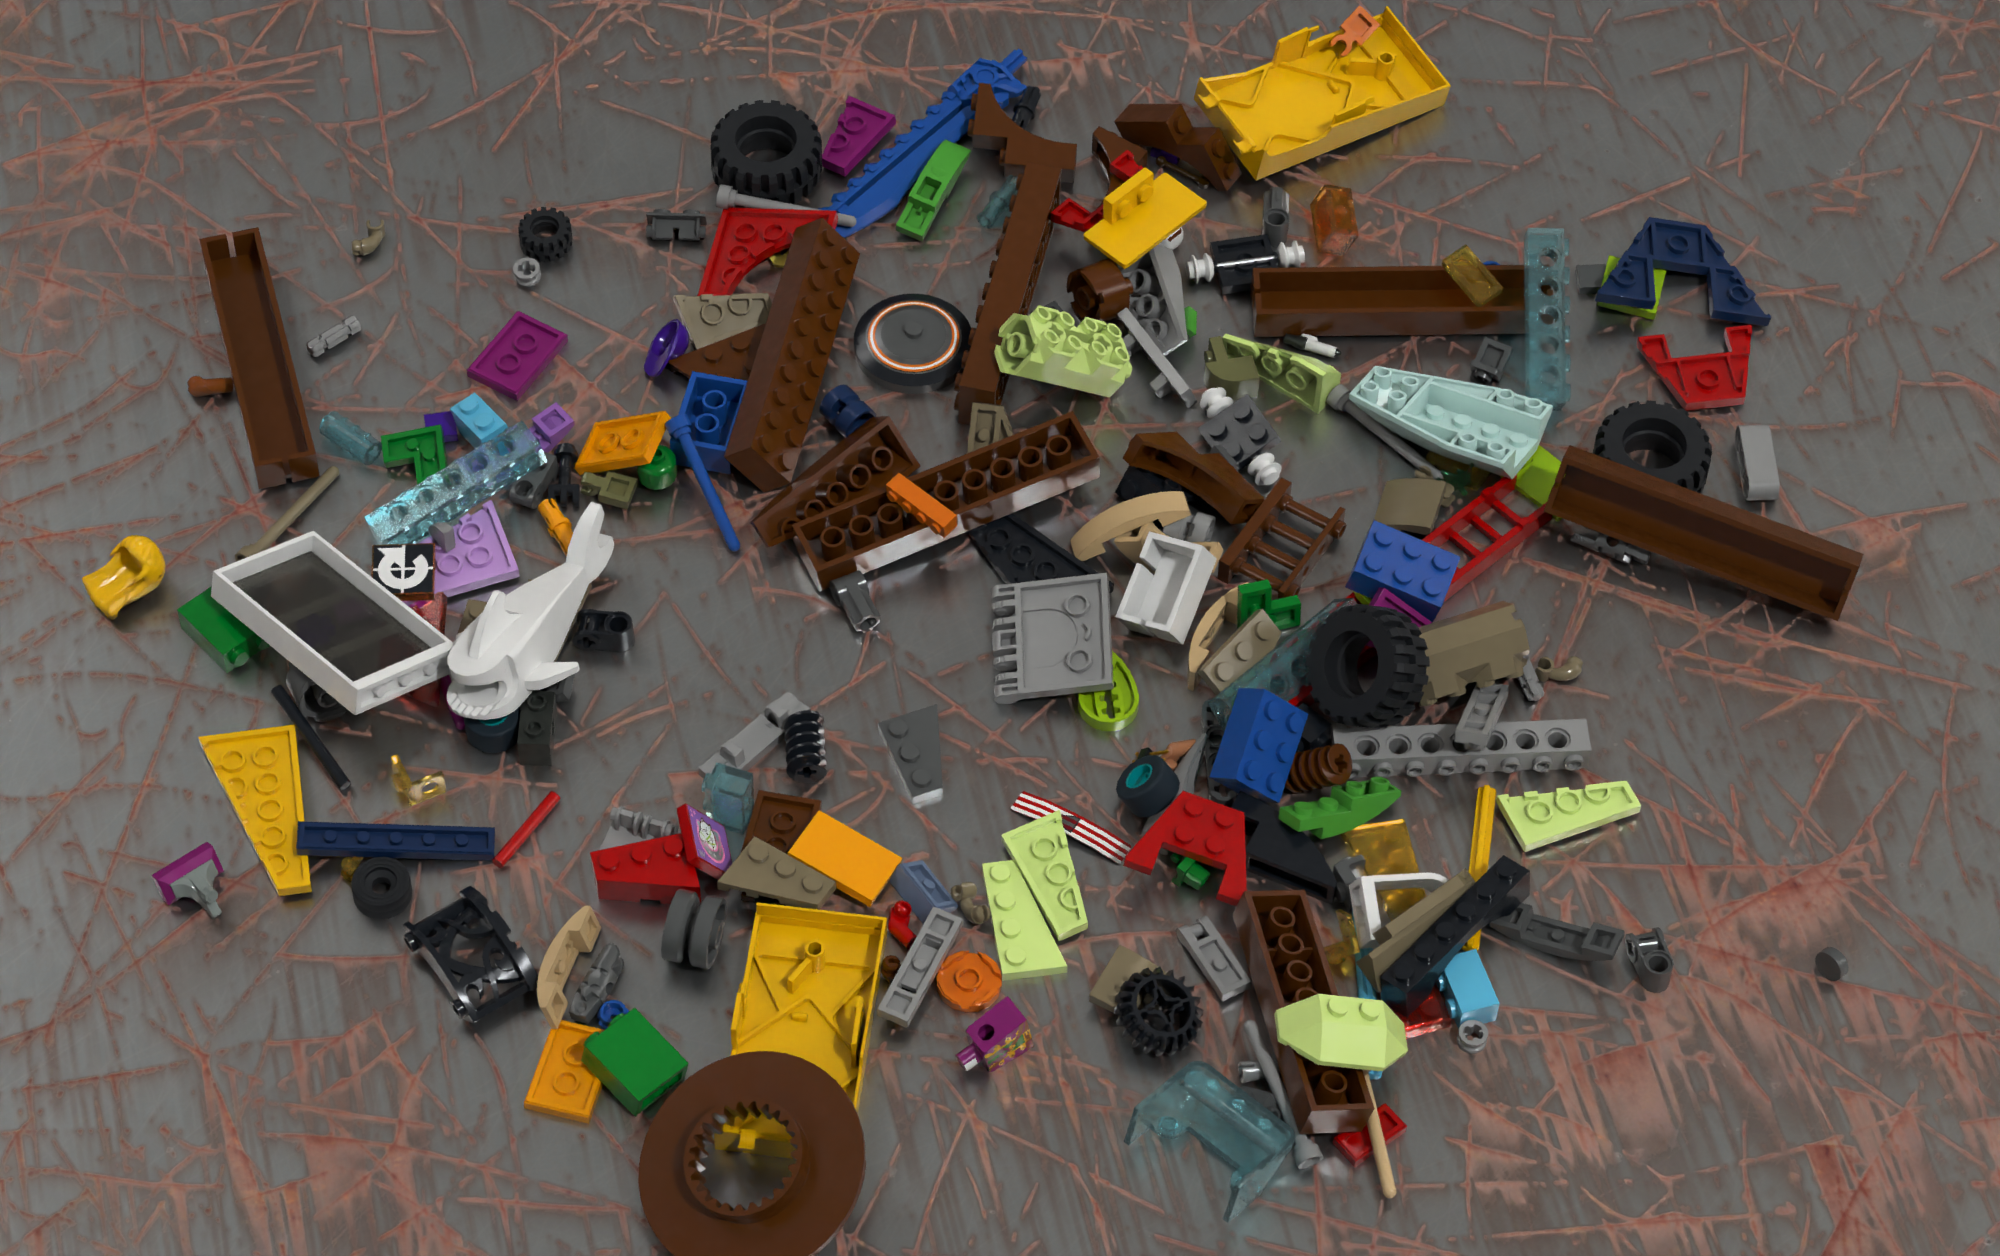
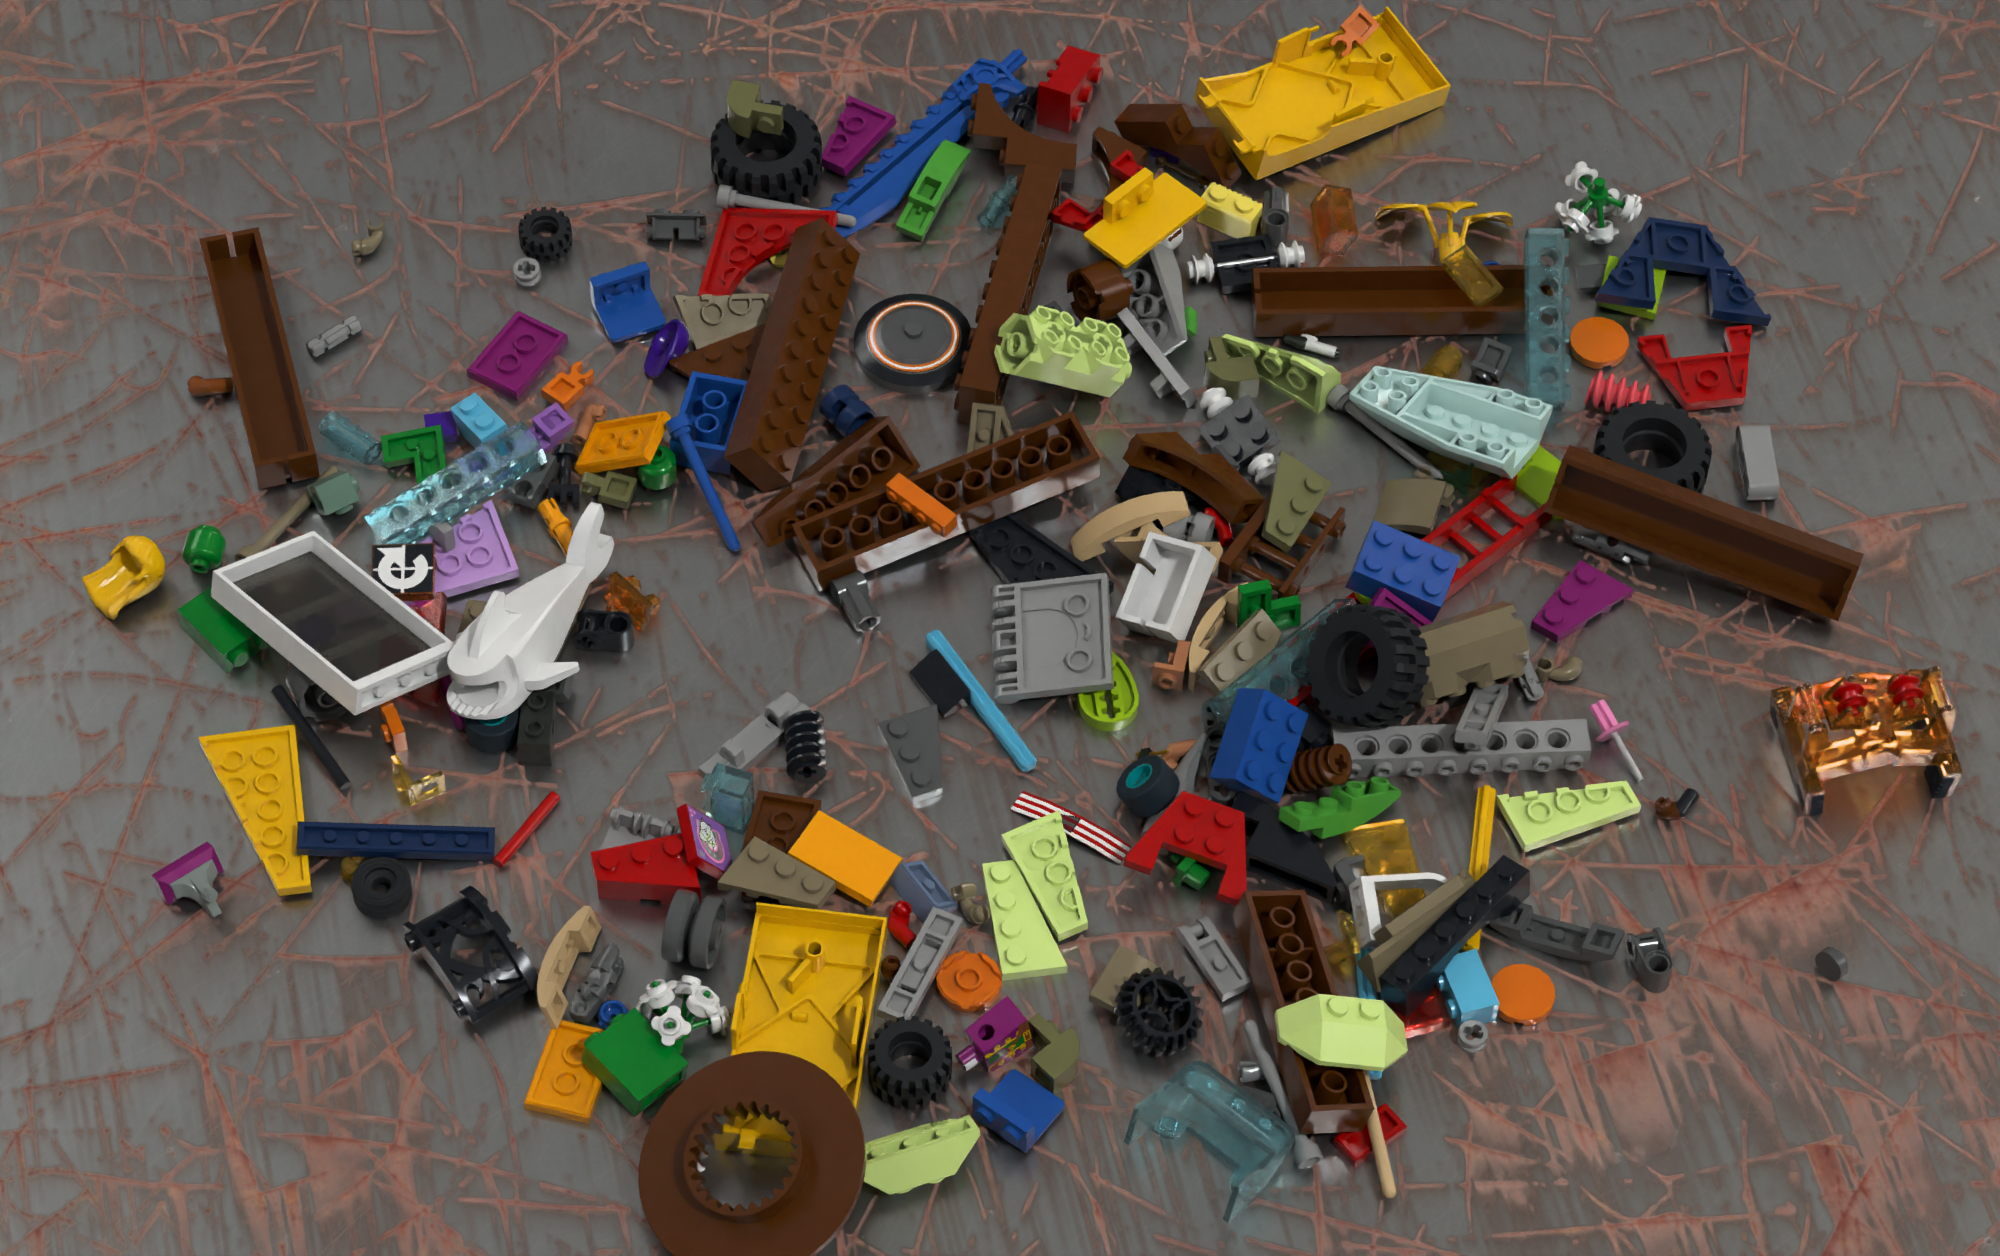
(204, 549): none -> green head
(334, 493): none -> sand green brick
(393, 729): none -> orange plate
(567, 388): none -> orange plate
(591, 415): none -> nougat arm
(625, 596): none -> clear orange hips
(626, 302): none -> blue bracket
(672, 1020): none -> white plant
(748, 113): none -> olive brick
(906, 1039): none -> black tyre
(919, 1154): none -> yellowish green wedge
(941, 684): none -> black slope
(984, 705): none -> medium azure axle
(1017, 1109): none -> blue bracket
(1059, 1054): none -> olive brick
(1068, 89): none -> red wedge
(1174, 672): none -> nougat bracket
(1222, 527): none -> red arm
(1230, 212): none -> light yellow brick
(1292, 501): none -> olive wing
(1444, 362): none -> clear yellow brick
(1449, 241): none -> yellow plant
(1523, 994): none -> orange tile
(1577, 600): none -> magenta wing
(1599, 342): none -> orange tile
(1602, 200): none -> white plant
(1611, 729): none -> bright pink piece
(1615, 394): none -> coral piece
(1679, 809): none -> arm
(1853, 704): none -> clear orange container

